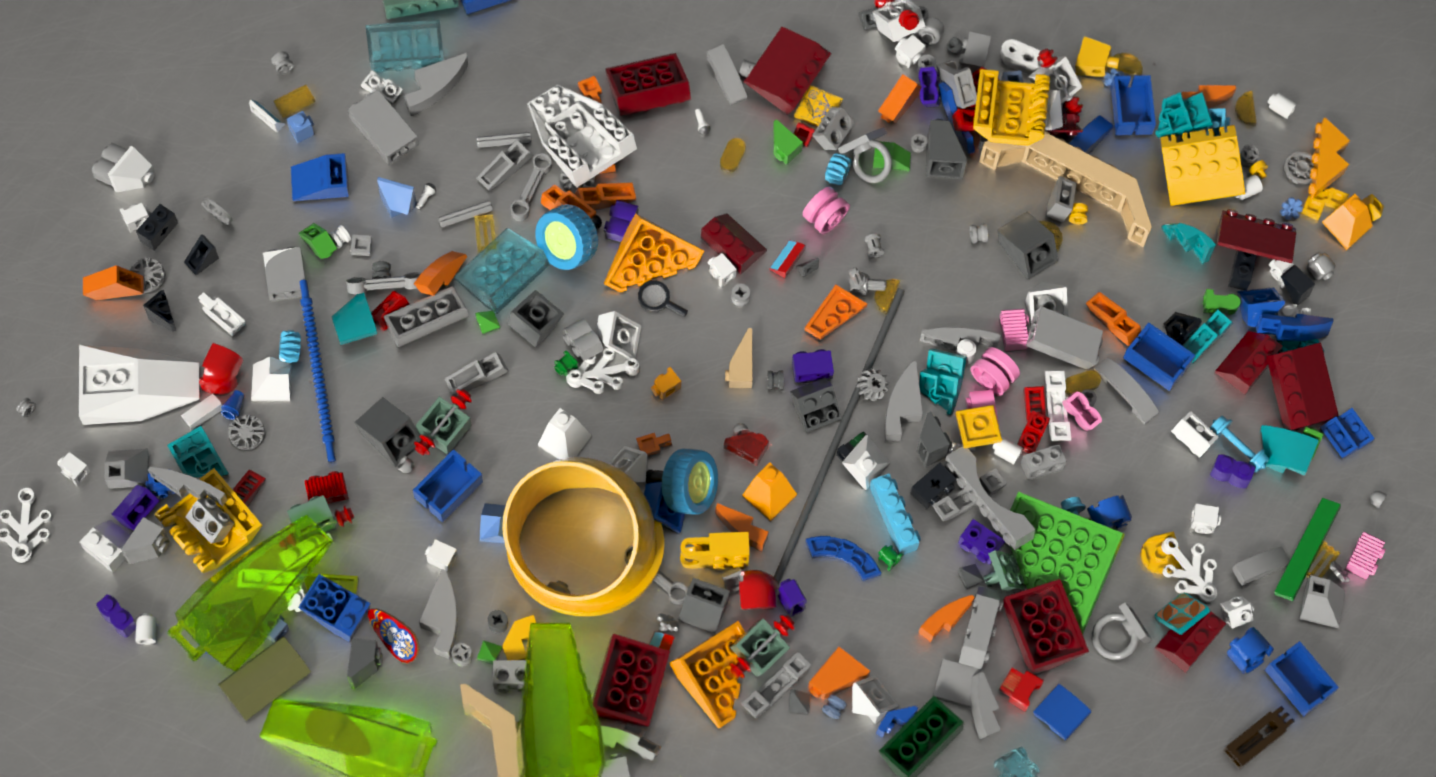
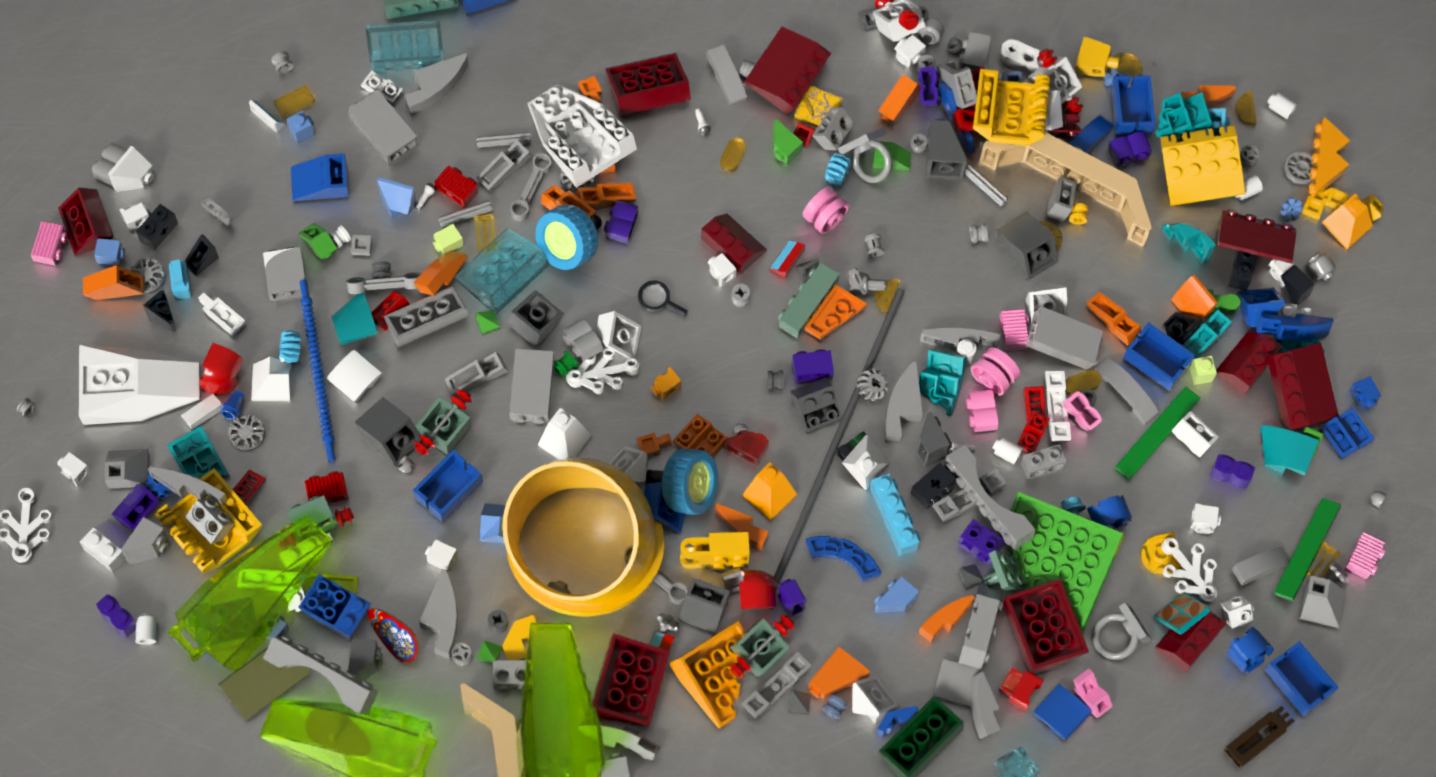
(49, 243): none -> bright pink brick
(85, 220): none -> dark red slope
(109, 252): none -> medium blue brick
(180, 279): none -> medium azure piece
(353, 693): none -> light grey arch
(354, 375): none -> white slope
(448, 240): none -> yellowish green brick
(456, 186): none -> red brick
(531, 386): none -> light grey brick
(649, 253): light orange slope -> none
(700, 435): none -> orange slope
(740, 366): tan slope -> none
(808, 300): none -> sand green brick
(889, 556): green brick -> none
(897, 598): none -> medium blue slope
(978, 426): yellow tile -> none
(985, 185): none -> light grey axle
(1091, 694): none -> bright pink brick
(1130, 148): none -> dark purple brick
(1157, 433): none -> green tile
(1194, 299): none -> orange slope
(1203, 370): none -> yellowish green brick
(1221, 426): medium azure piece -> none
(1259, 169): yellow tile -> none
(1366, 392): none -> blue brick

